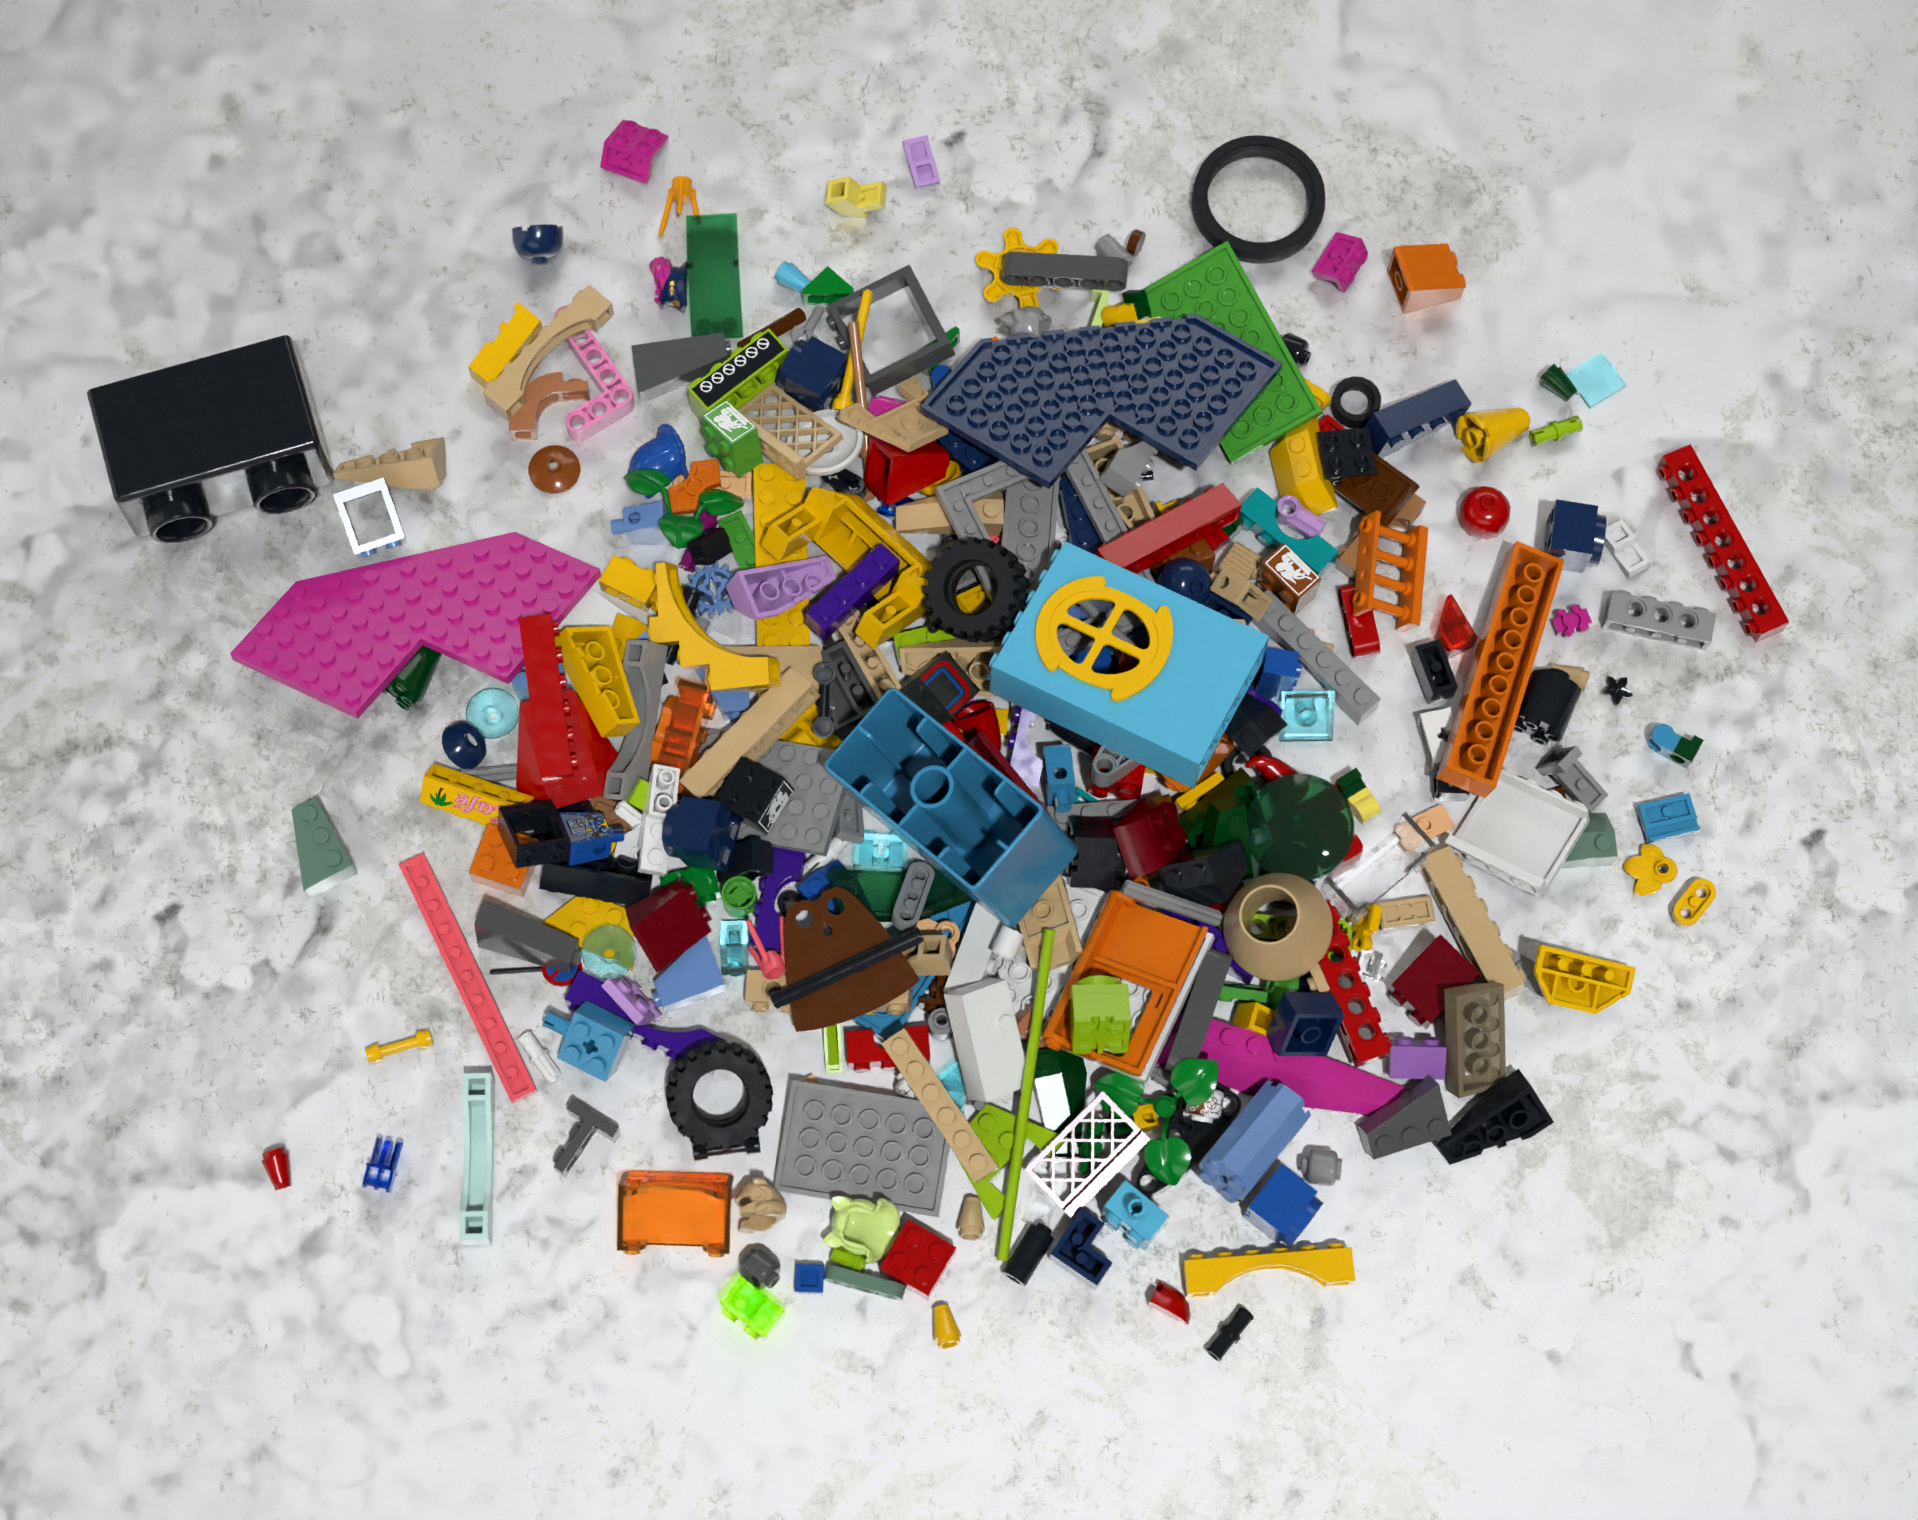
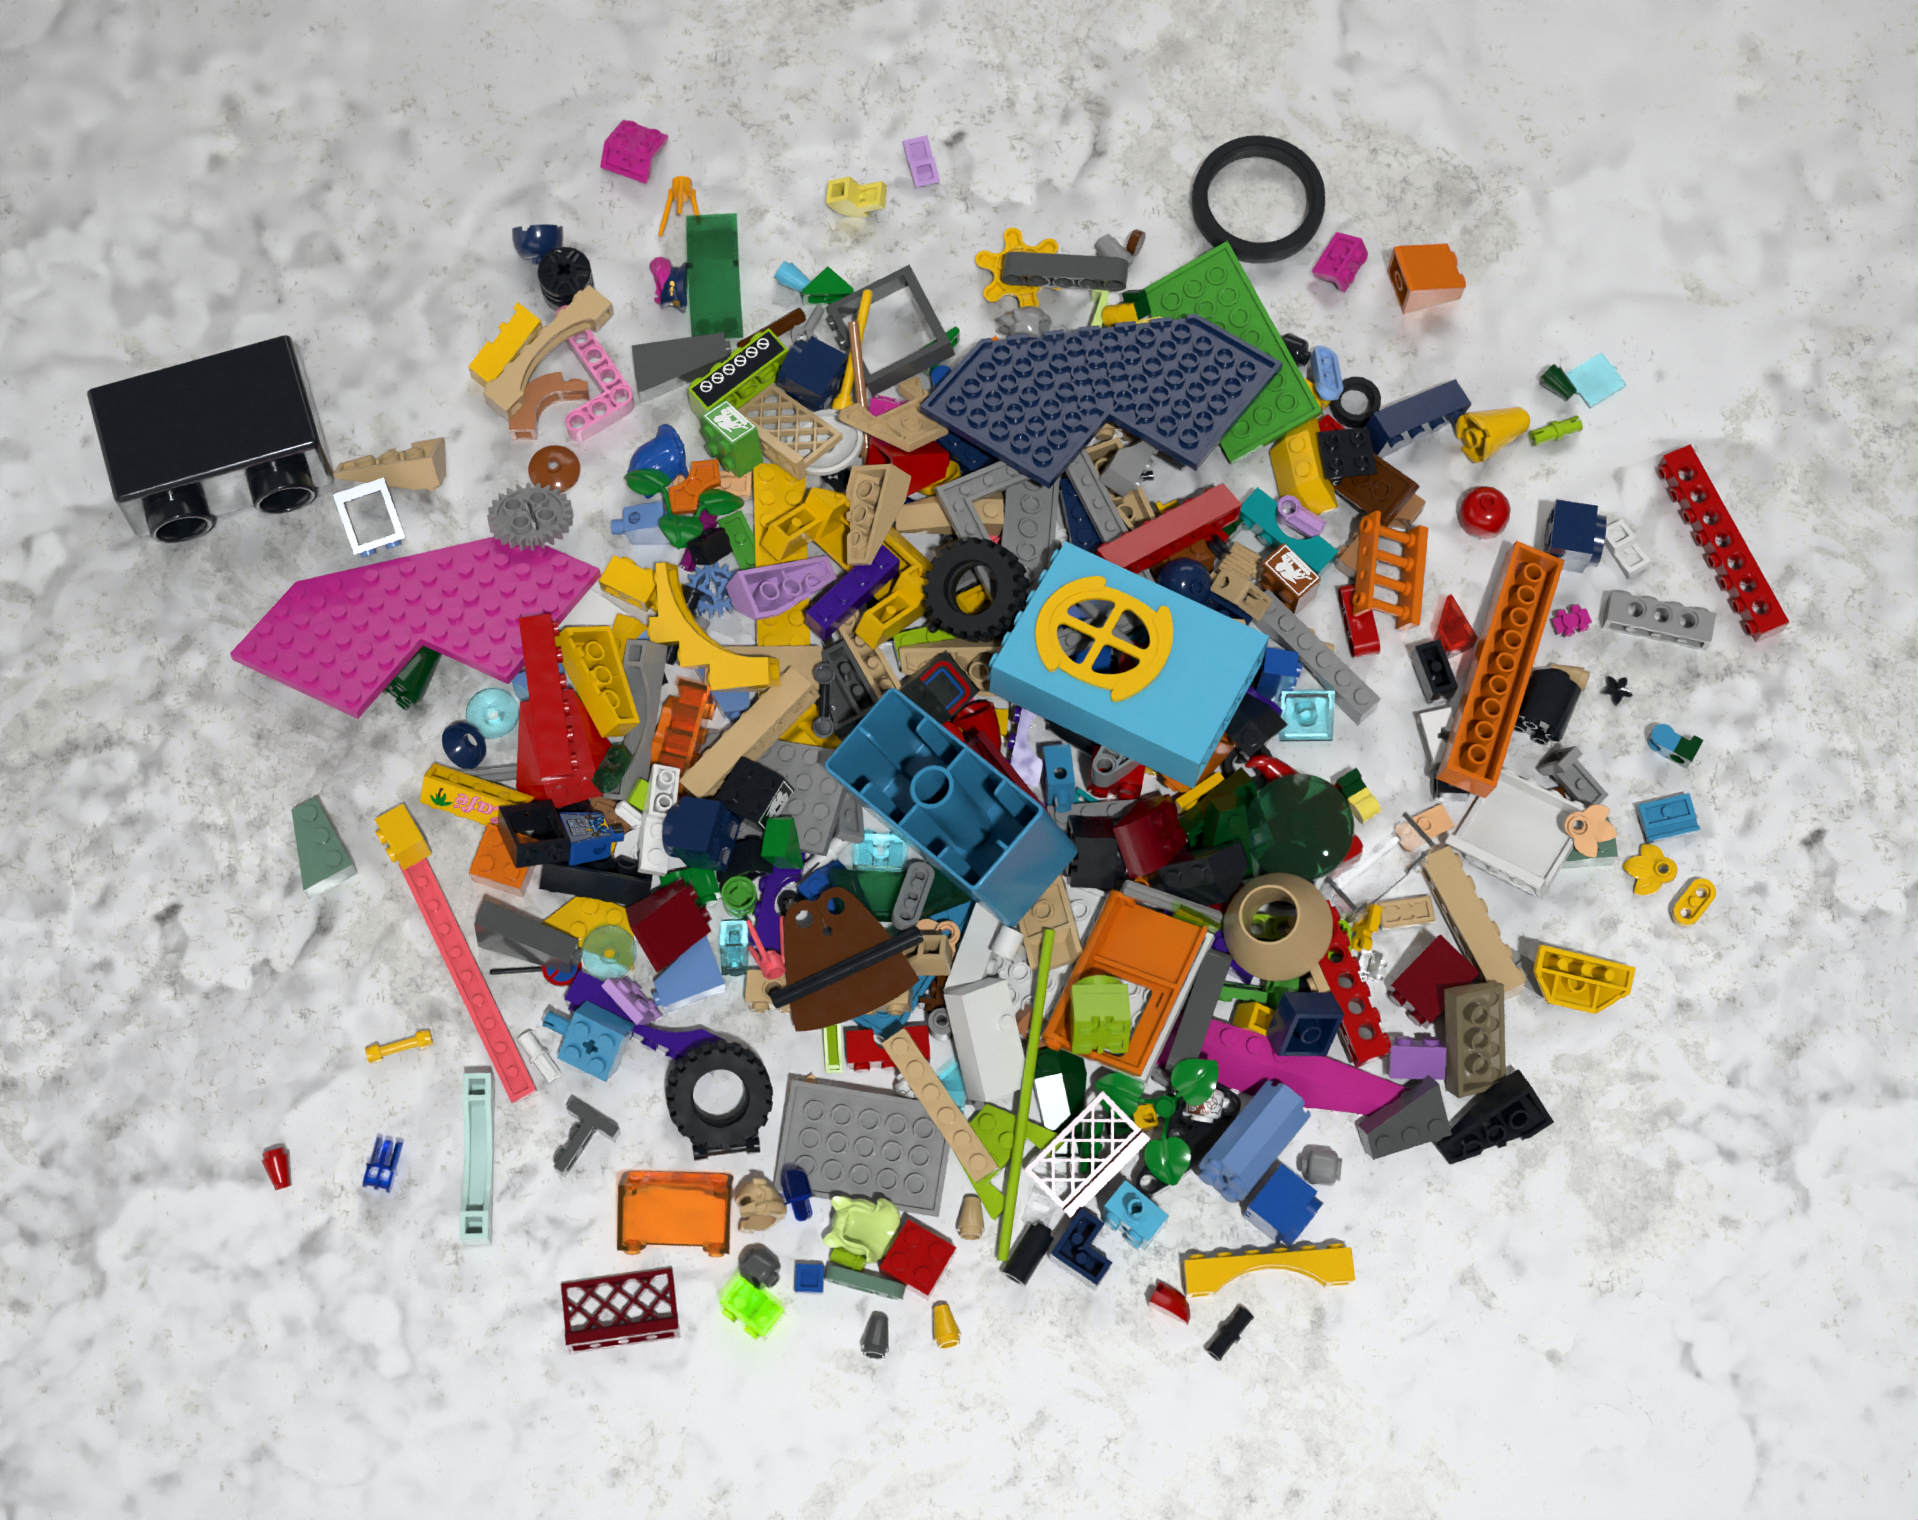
(402, 836): none -> yellow brick
(512, 521): none -> light grey gear
(562, 275): none -> black wheel
(612, 768): none -> clear green plate
(620, 1334): none -> dark red fence
(782, 843): none -> green slope
(797, 1192): none -> clear blue arm
(875, 501): none -> tan wedge
(877, 1338): none -> dark grey cone
(1190, 916): none -> clear neon green piece
(1219, 547): none -> black bush
(1326, 373): none -> light blue plate
(1593, 828): none -> light nougat plate

